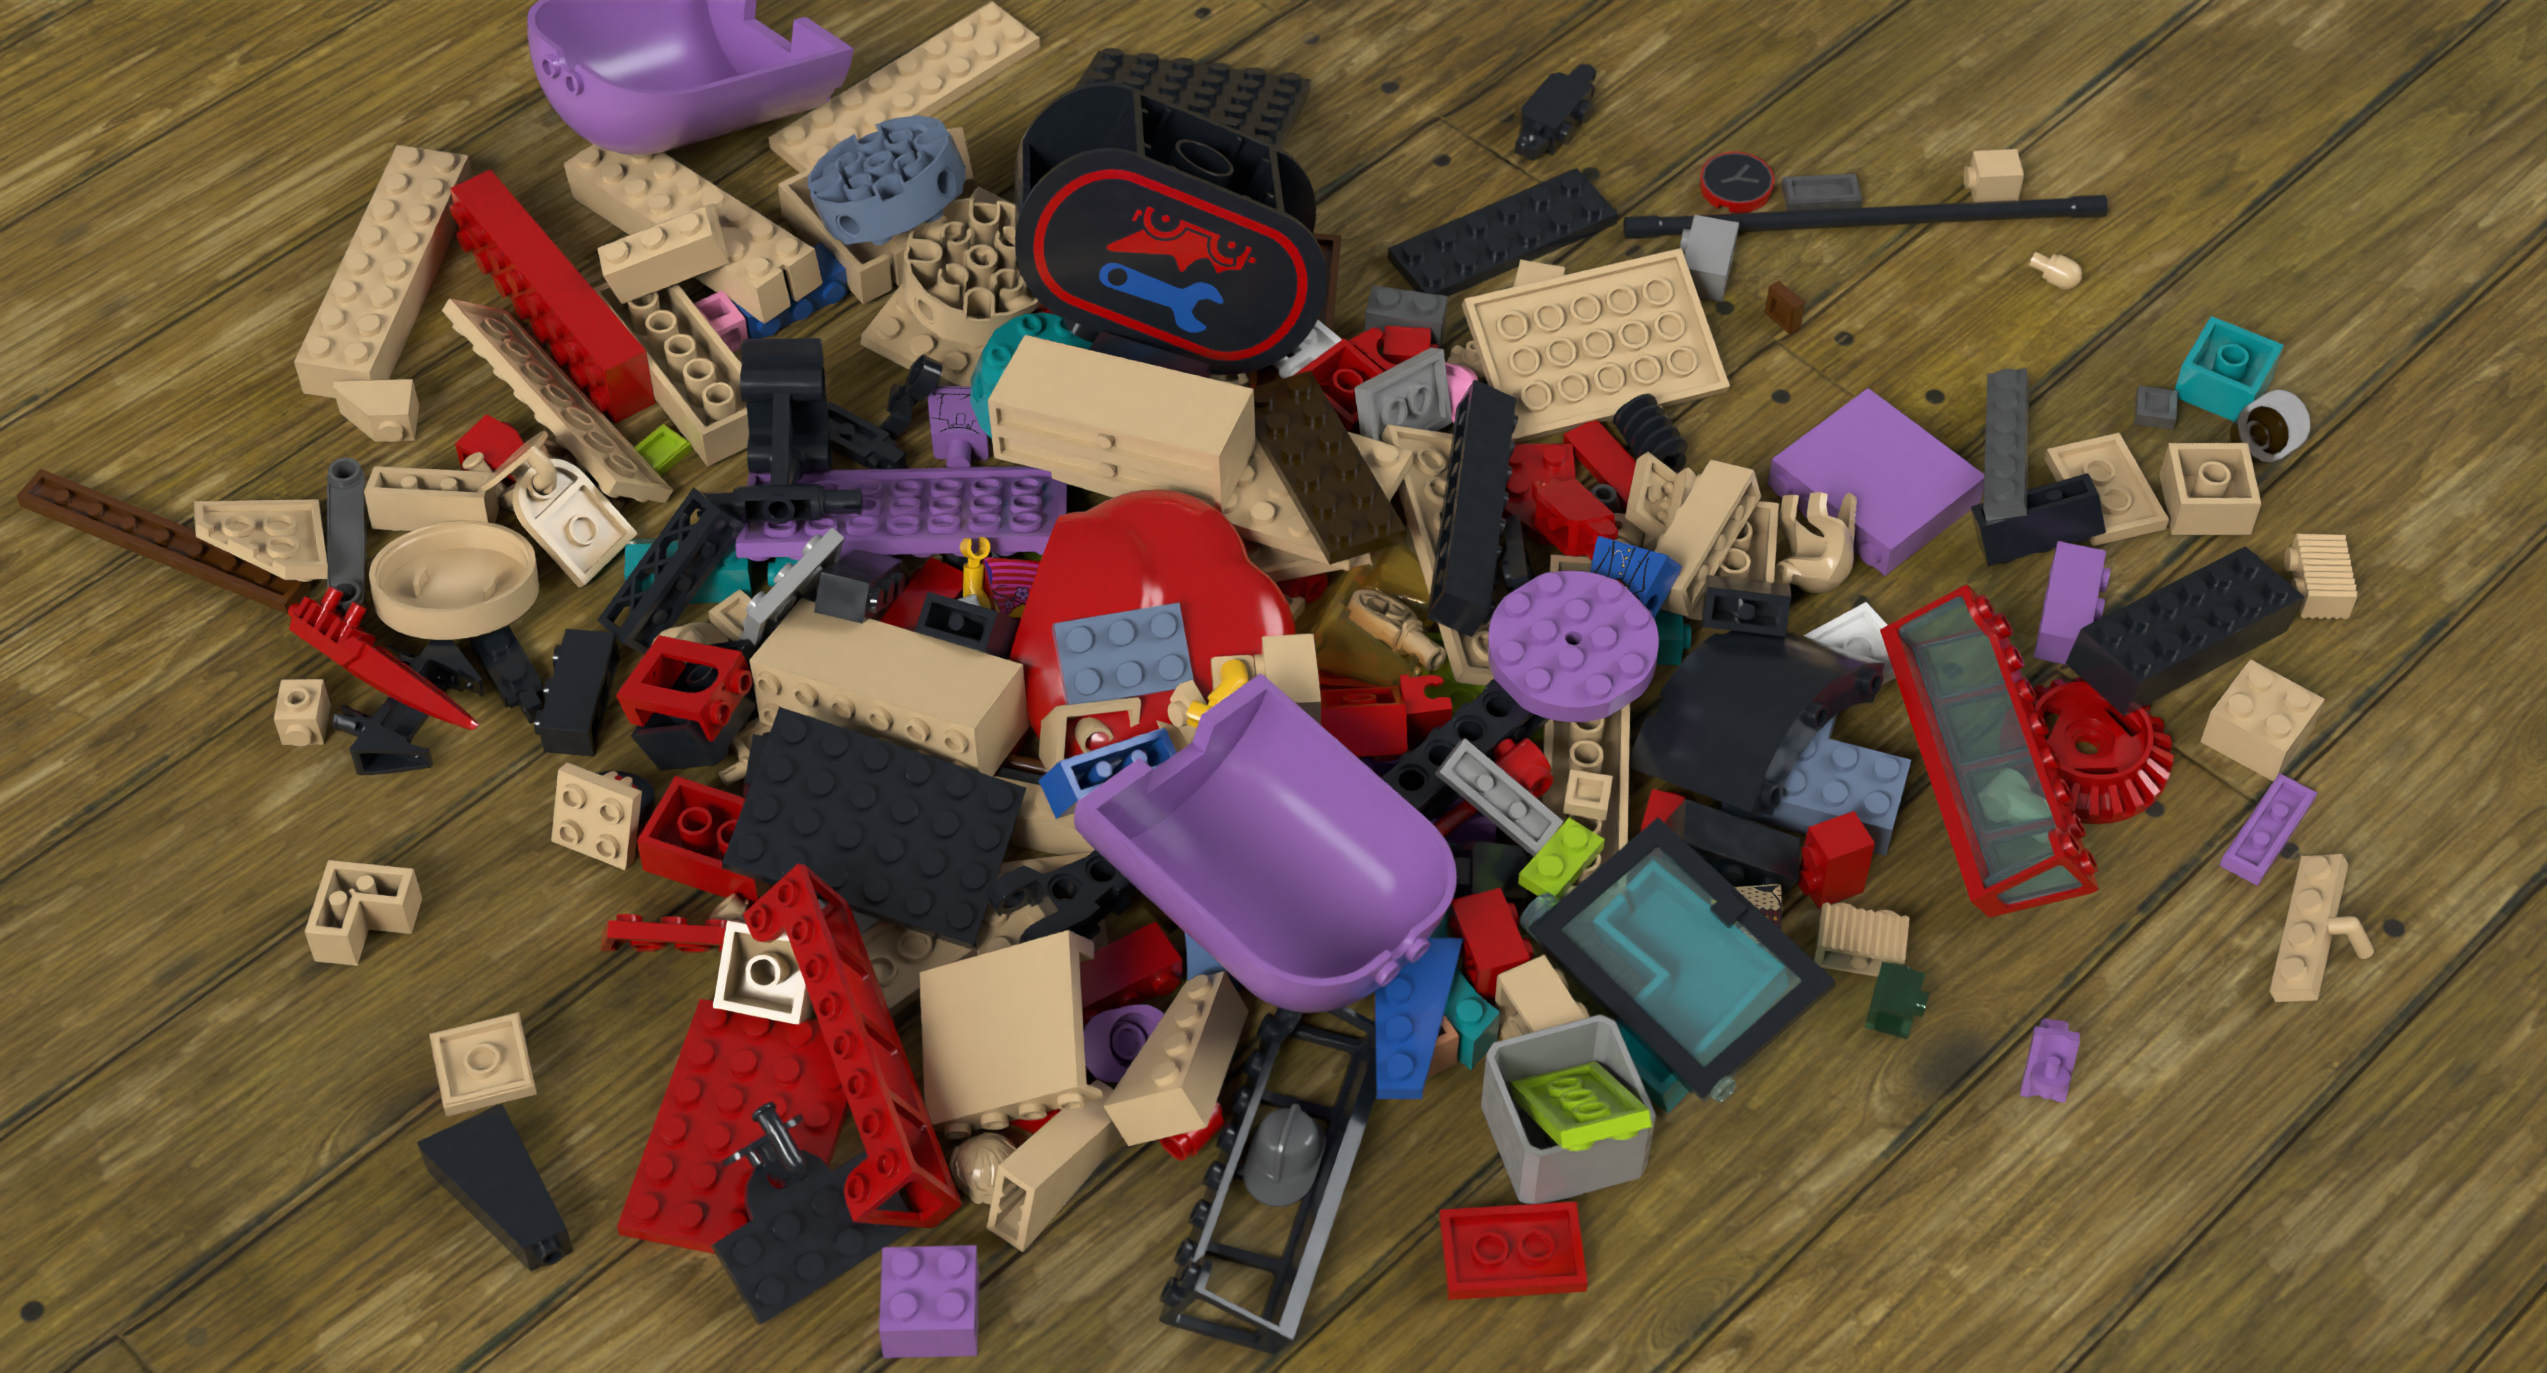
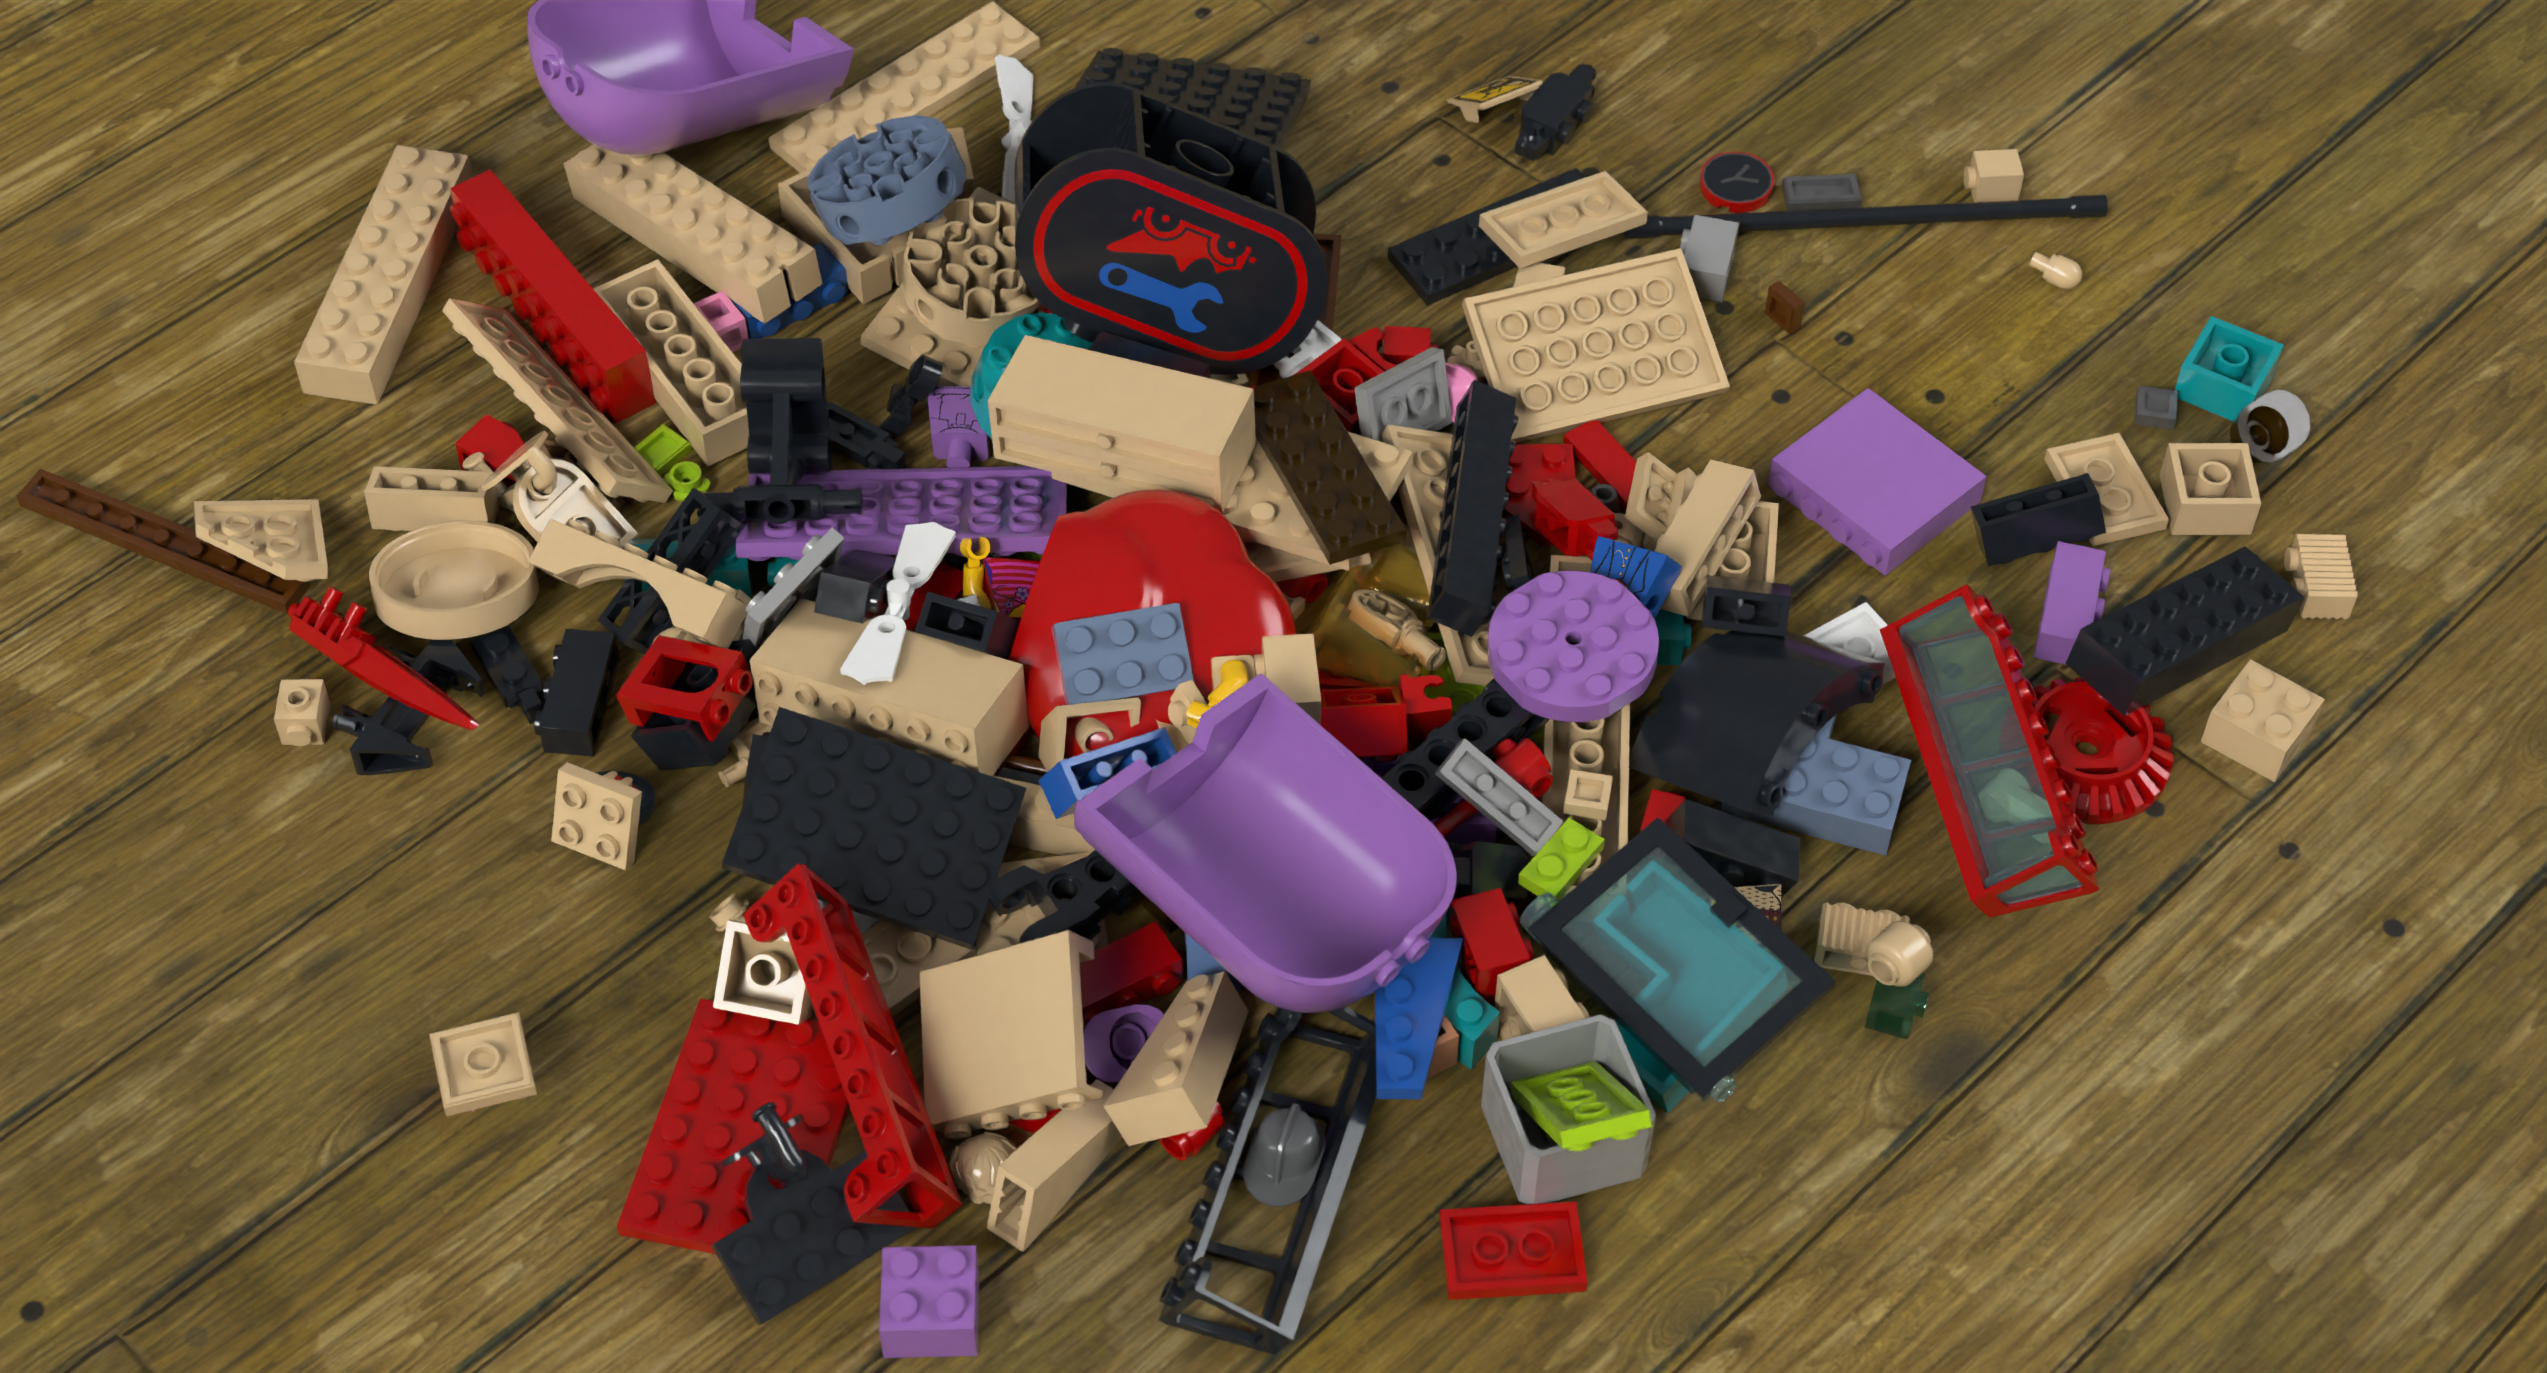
(347, 532): dark grey piece -> none
(360, 900): tan brick -> none
(380, 407): tan slope -> none
(498, 1184): black slope -> none
(655, 936): red wing -> none
(664, 254): tan slope -> none
(684, 477): none -> lime plate
(690, 838): red brick -> none
(694, 607): none -> tan arch
(877, 652): none -> white piece
(1016, 92): none -> white piece
(1407, 309): dark grey brick -> none
(1493, 94): none -> piece
(1562, 219): none -> tan plate
(1651, 431): black piece -> none
(1817, 561): tan piece -> none
(1835, 859): red brick -> none
(1899, 954): none -> tan head
(2006, 444): dark grey plate -> none
(2050, 1061): medium lavender hips -> none
(2268, 829): medium lavender tile -> none
(2310, 928): tan plate -> none

